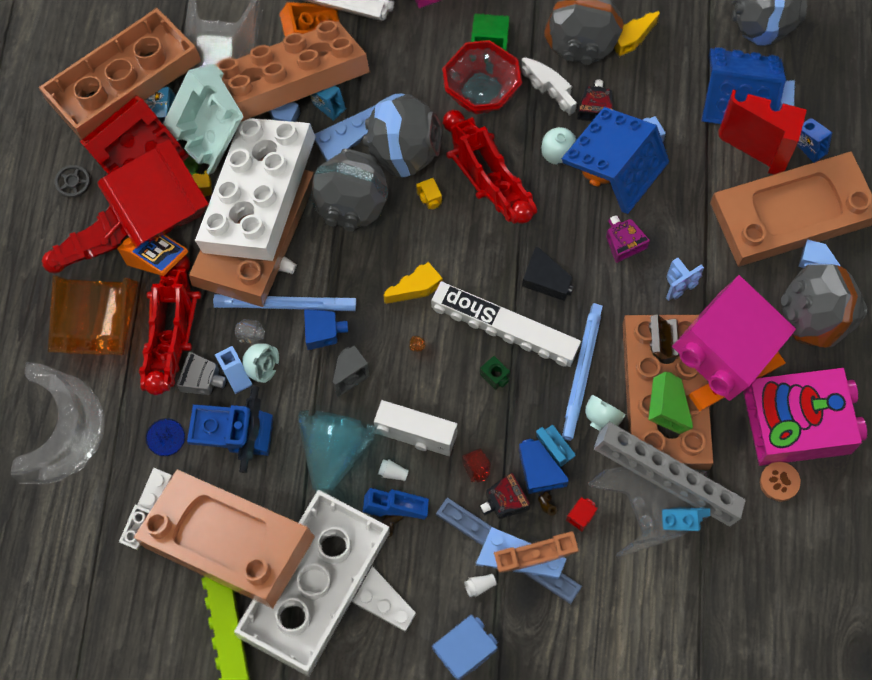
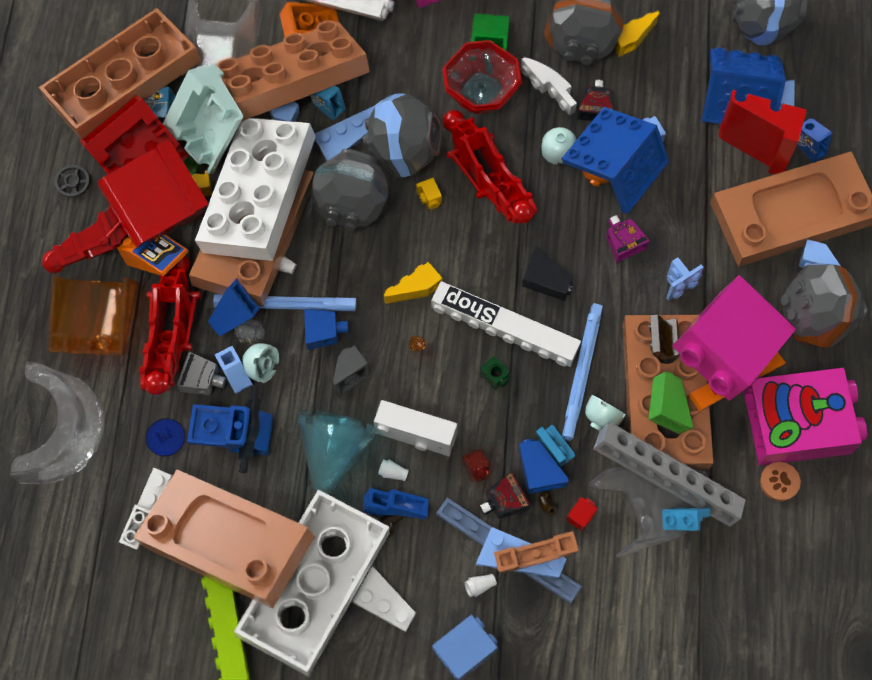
(233, 309): none -> blue slope

